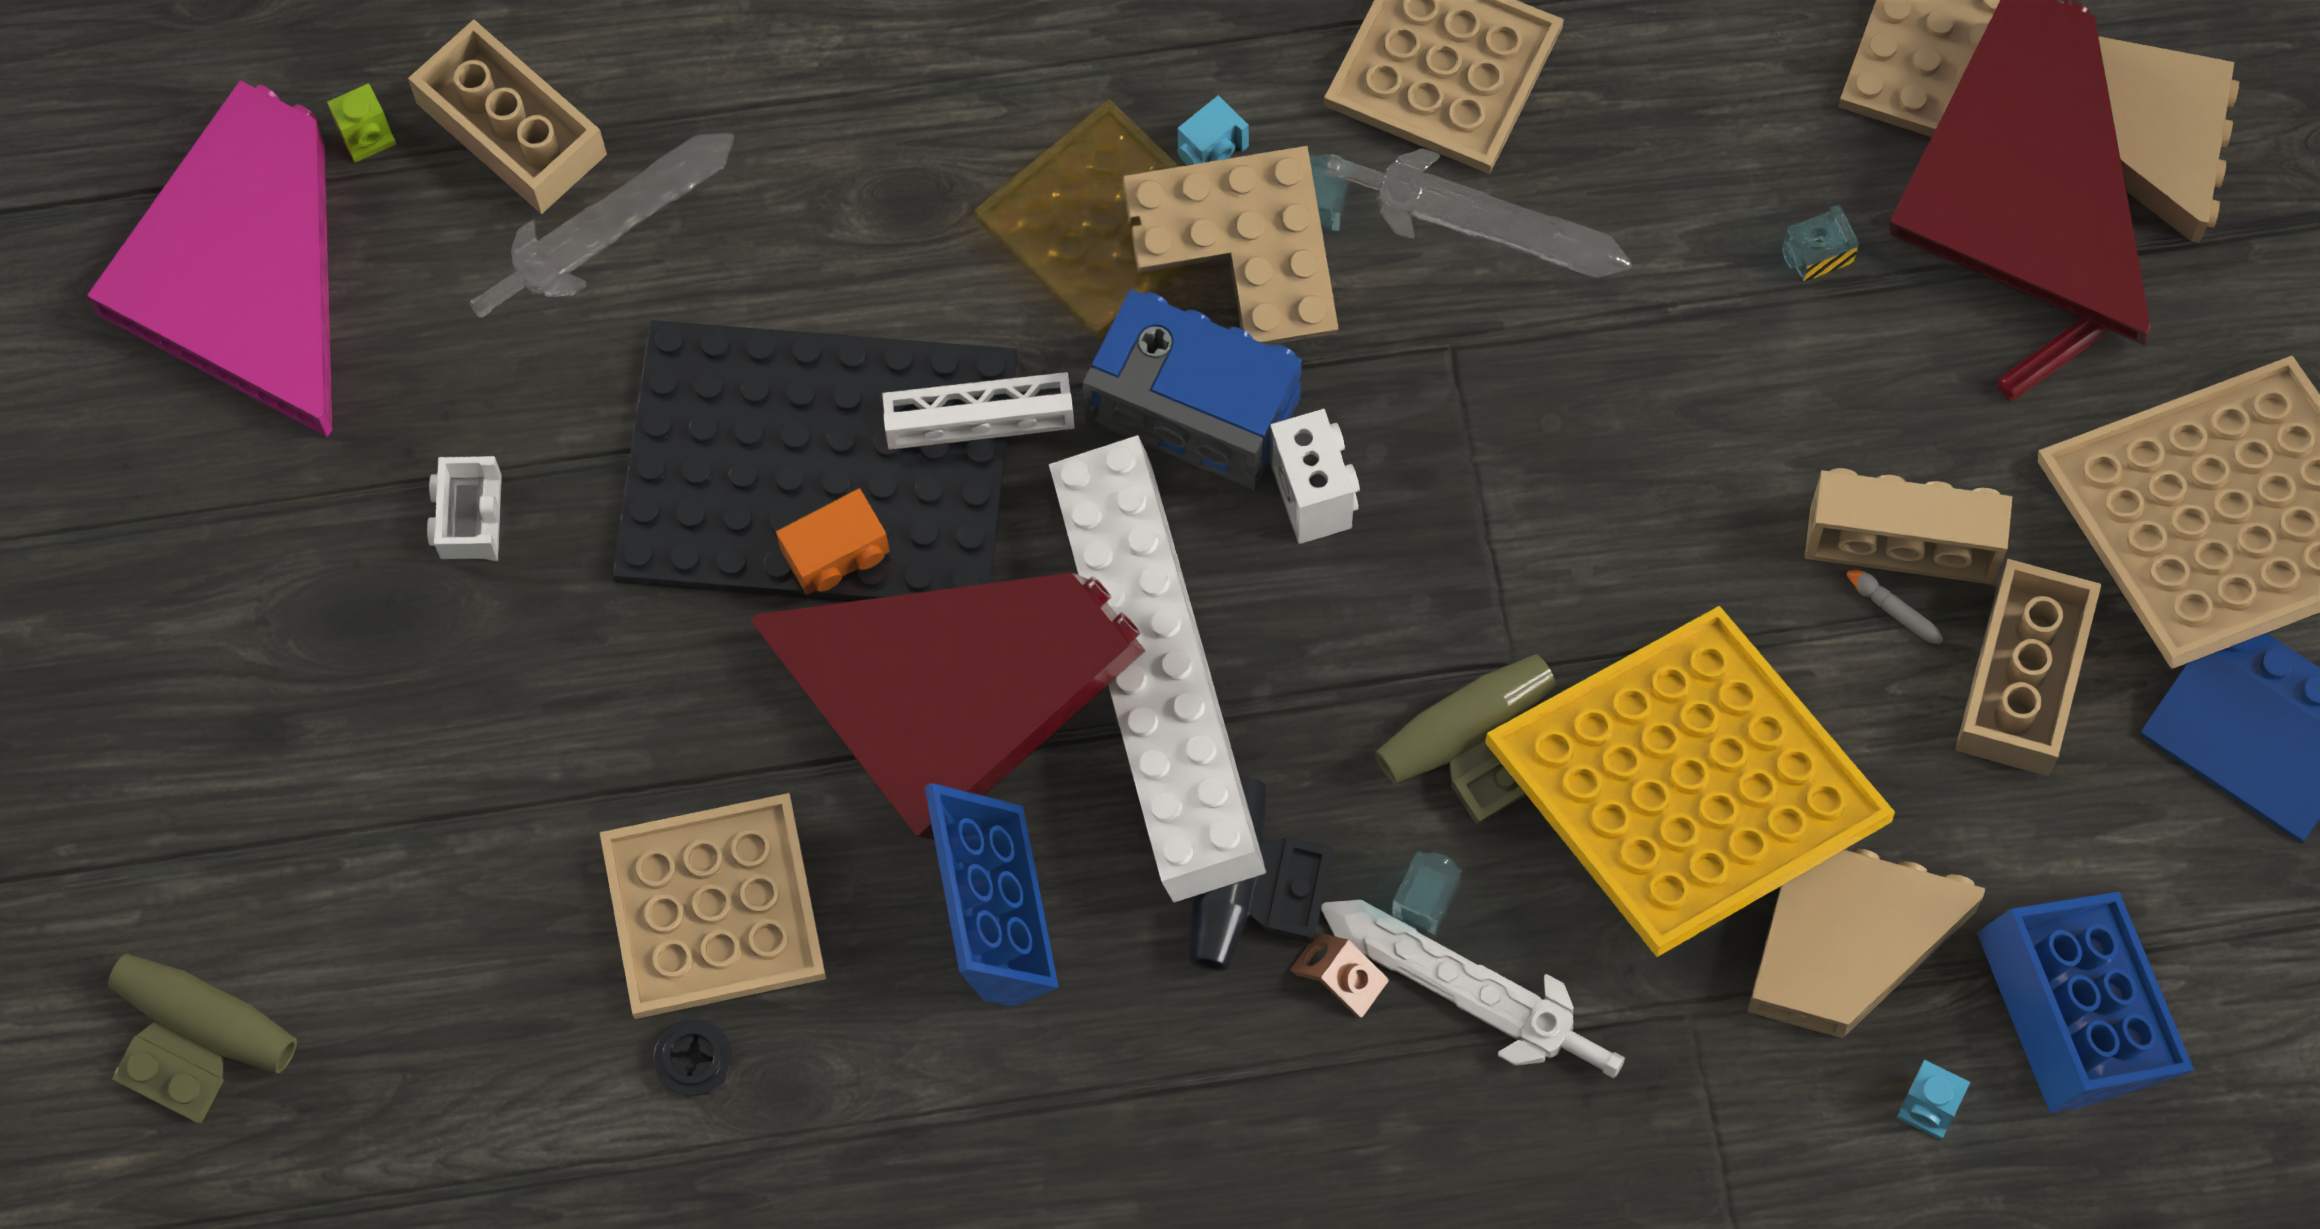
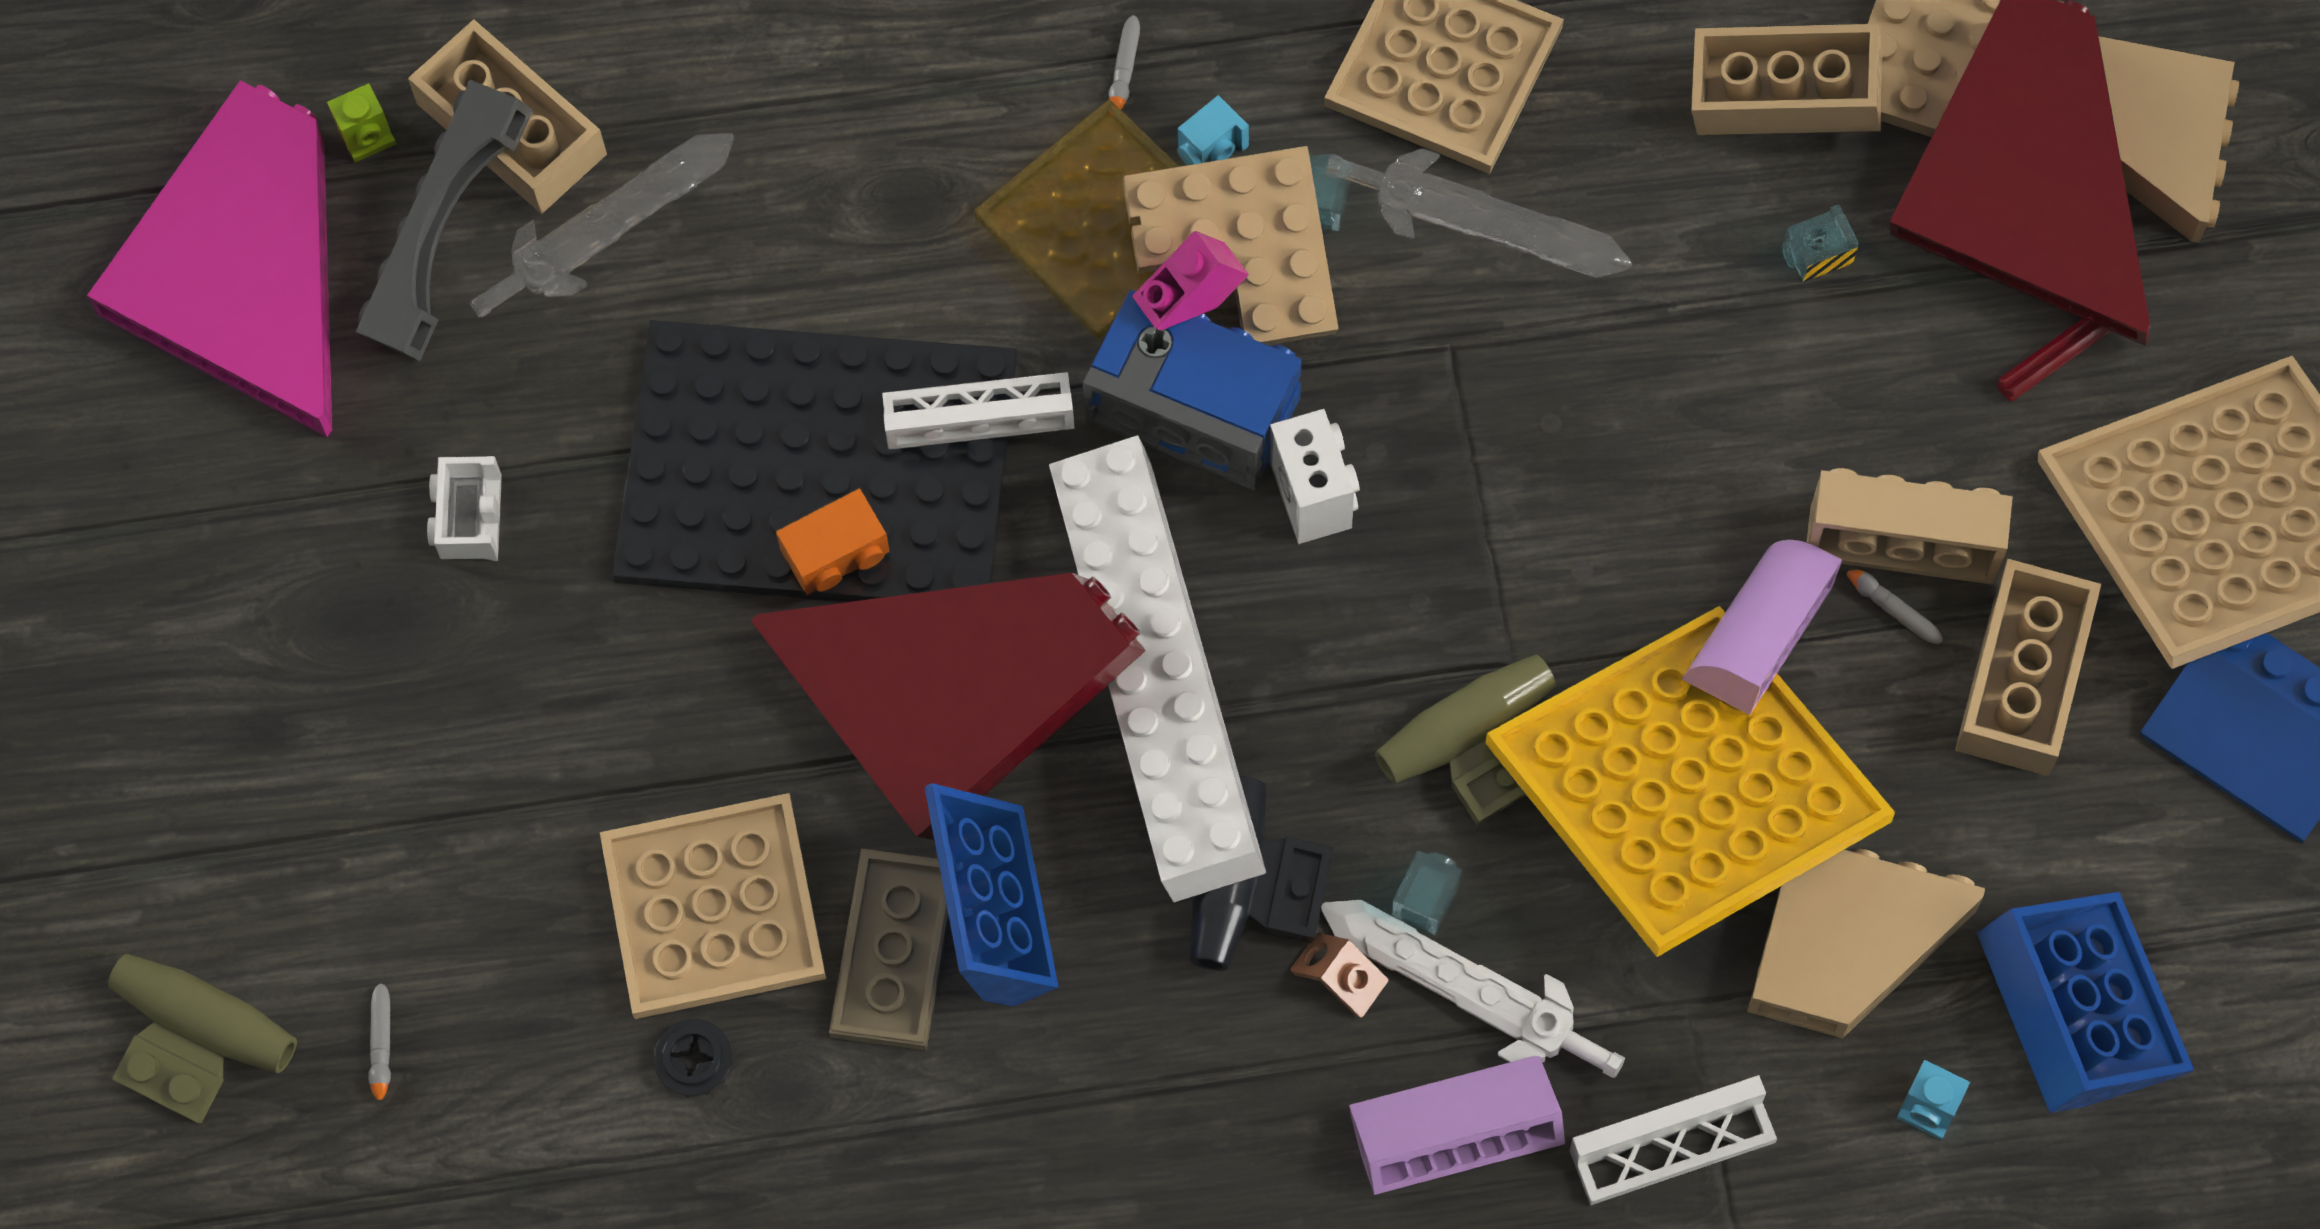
(379, 1073): none -> light grey piece
(480, 129): none -> dark grey arch
(891, 951): none -> dark tan tile
(1125, 60): none -> light grey piece
(1190, 281): none -> dark pink slope
(1457, 1124): none -> lavender brick
(1668, 1122): none -> white fence
(1764, 623): none -> lavender brick
(1787, 79): none -> tan brick

